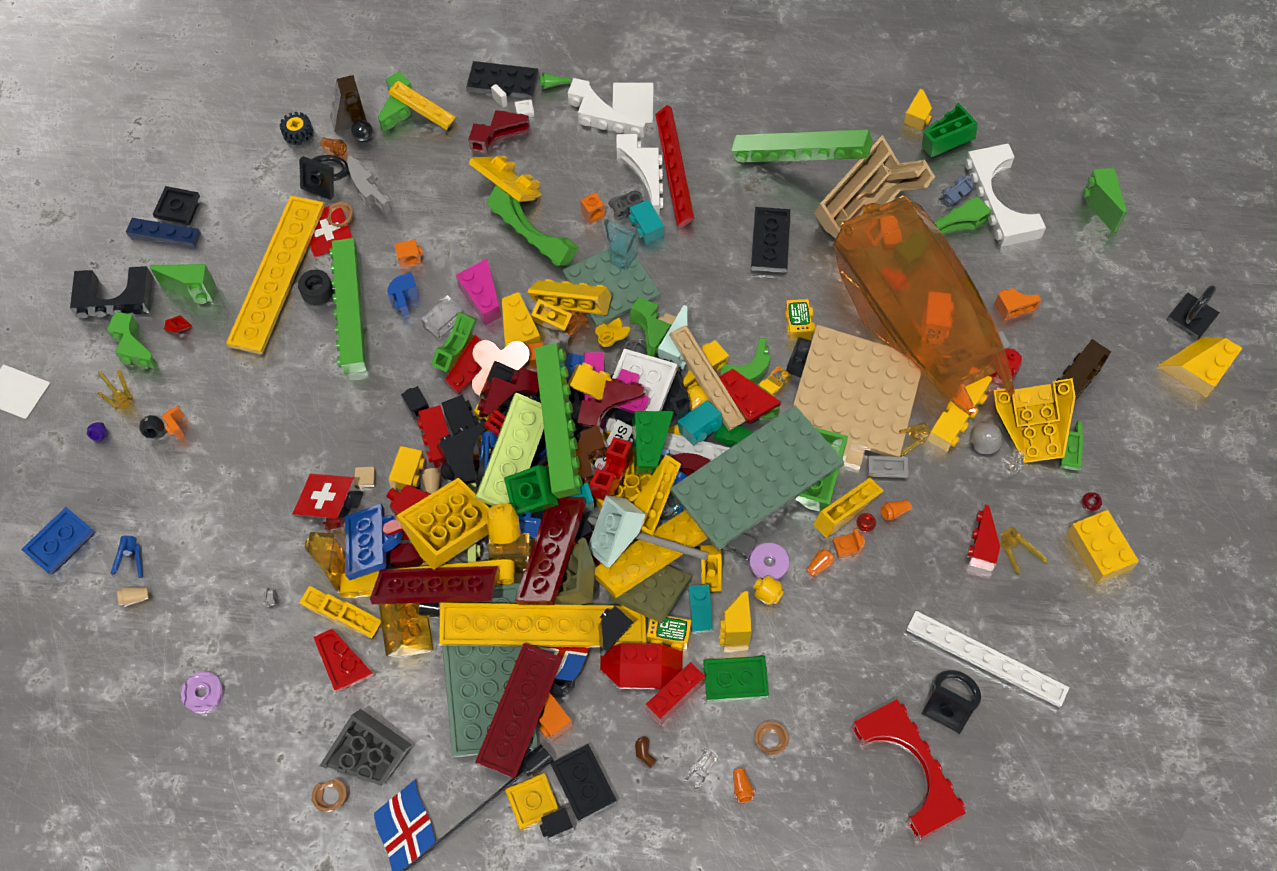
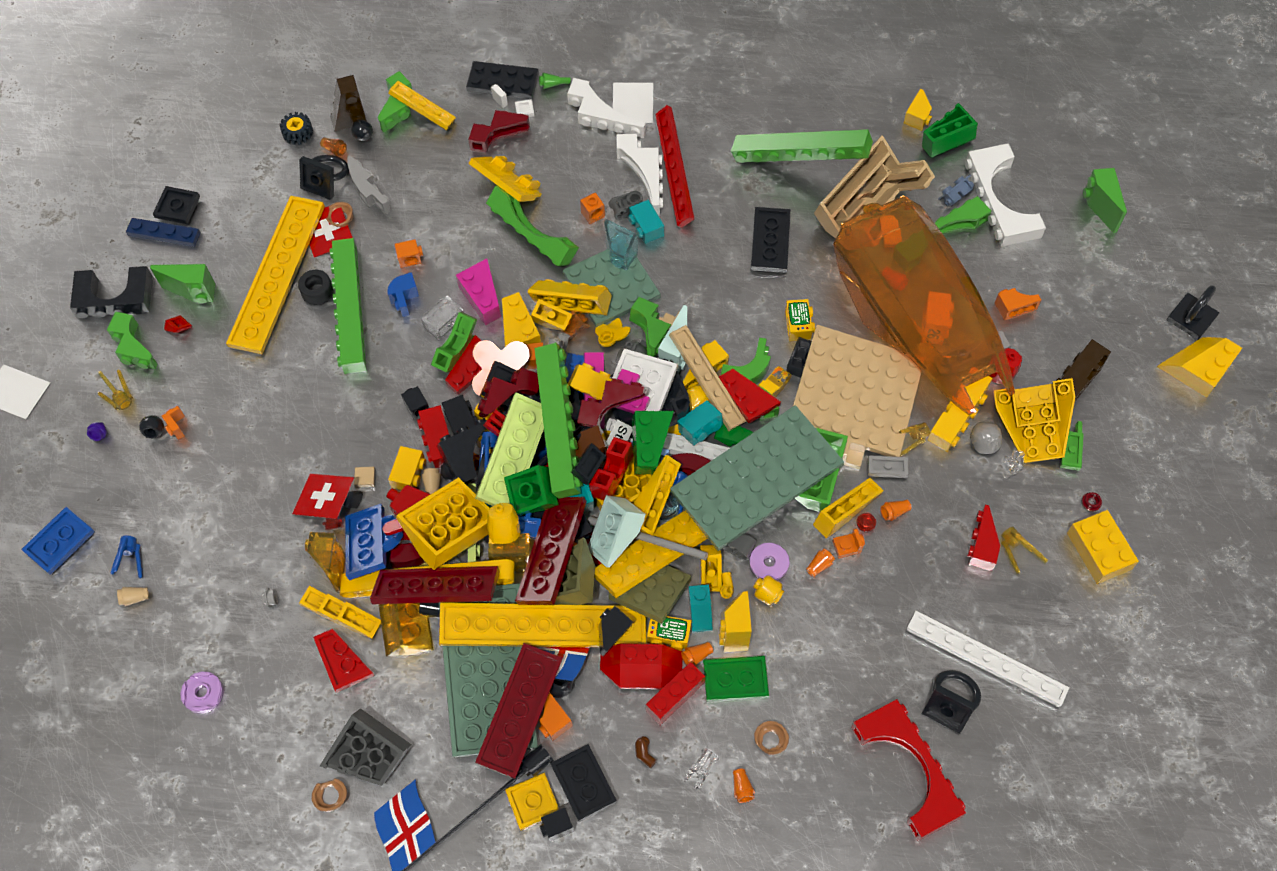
(588, 464): none -> black tile
(696, 653): none -> orange cone
(727, 588): none -> yellow arm

